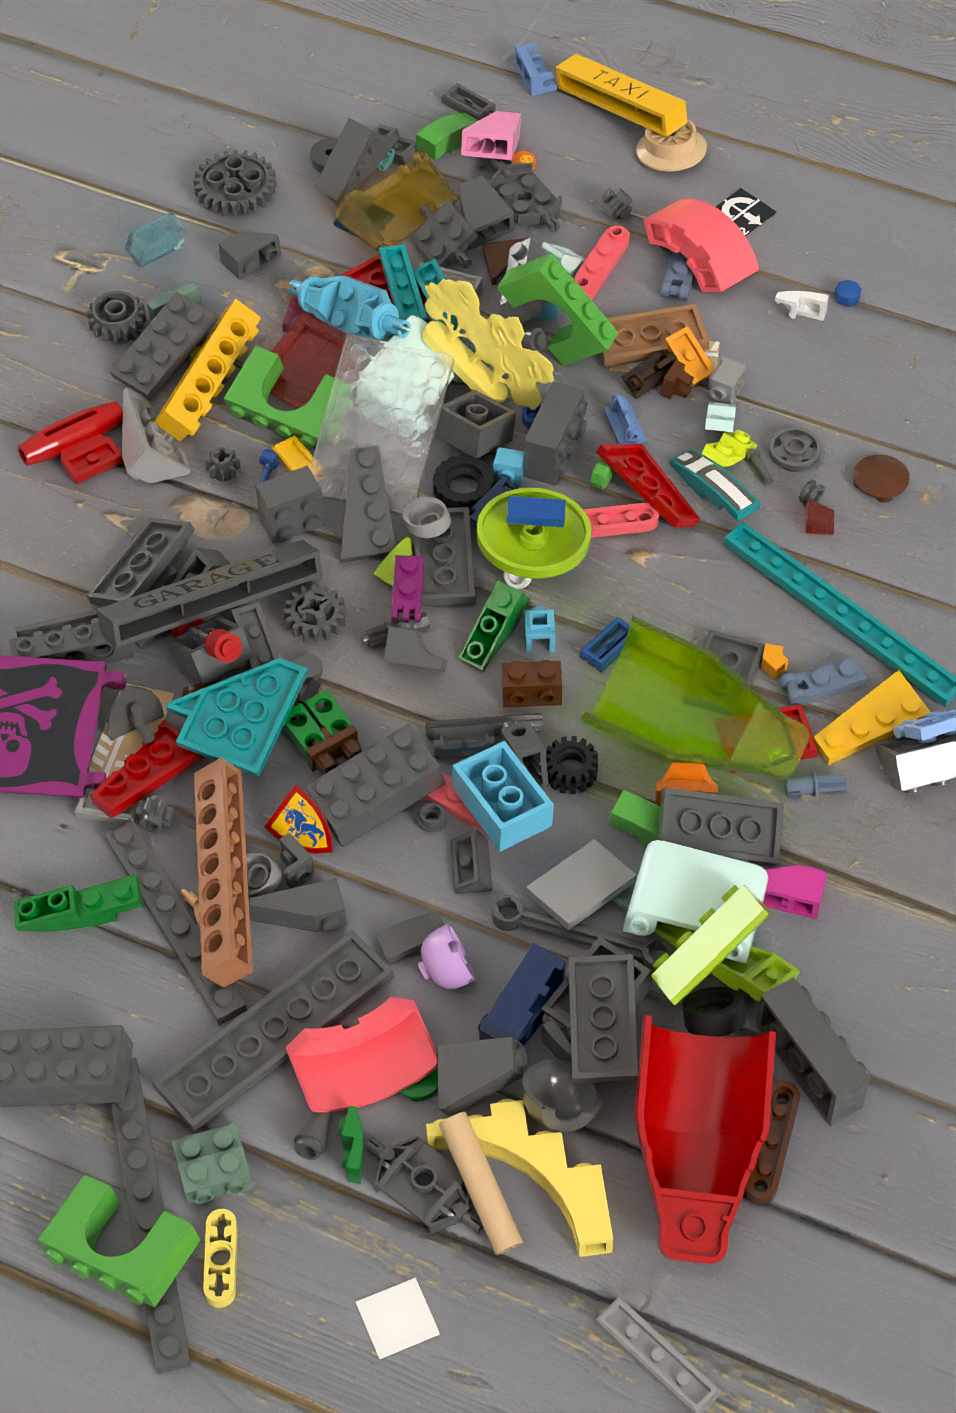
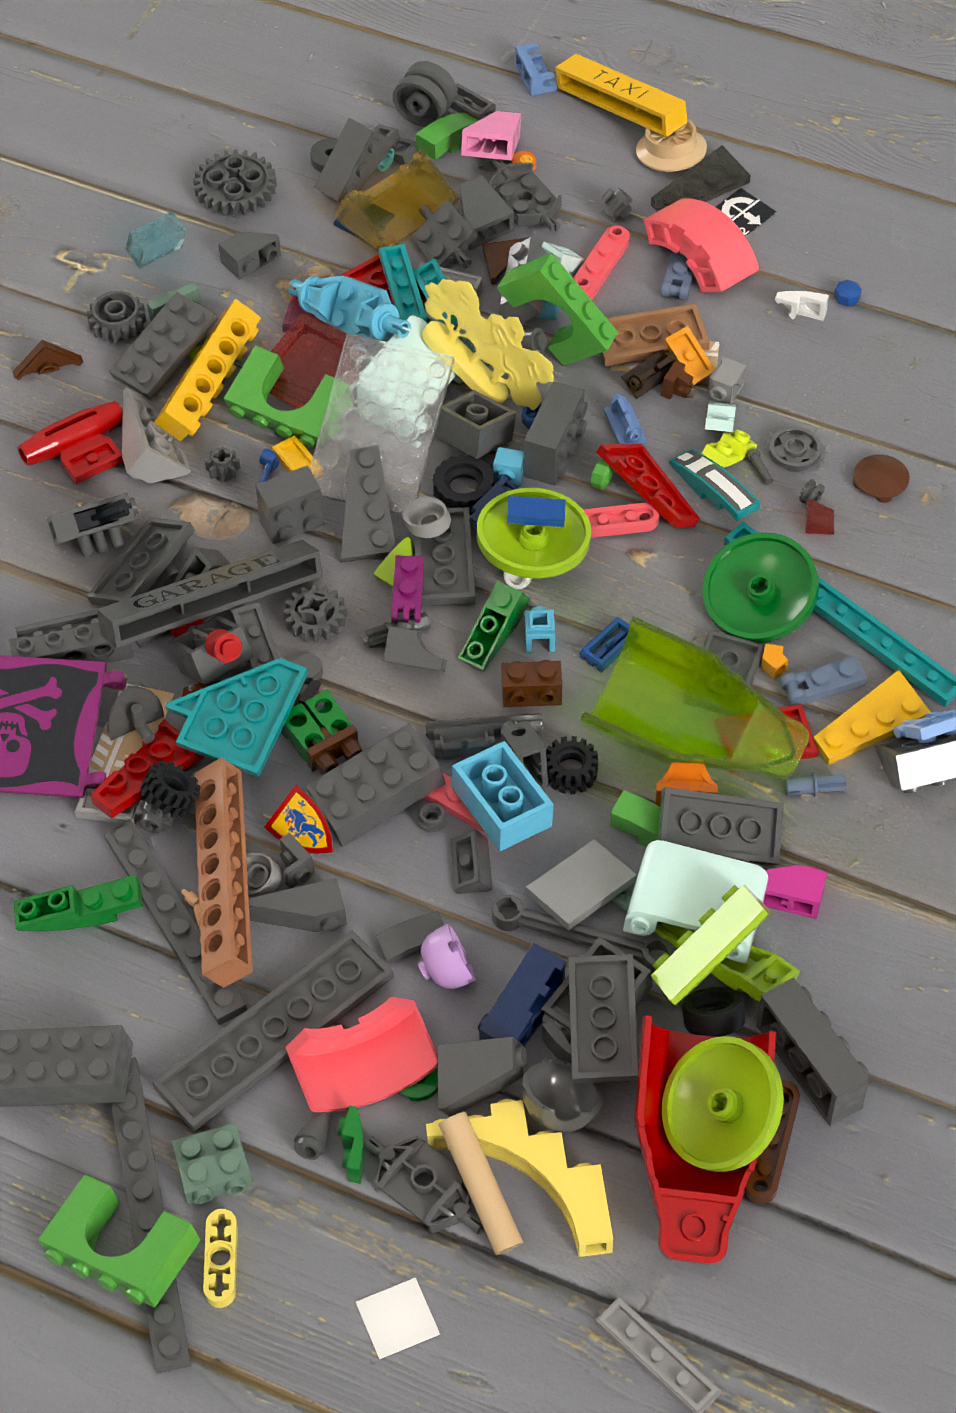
(46, 358): none -> reddish brown tile
(94, 520): none -> dark grey piece
(170, 789): none -> black tyre
(424, 93): none -> dark grey wheel
(704, 181): none -> clear smoke wing
(722, 1104): none -> lime dish
(760, 587): none -> green dish

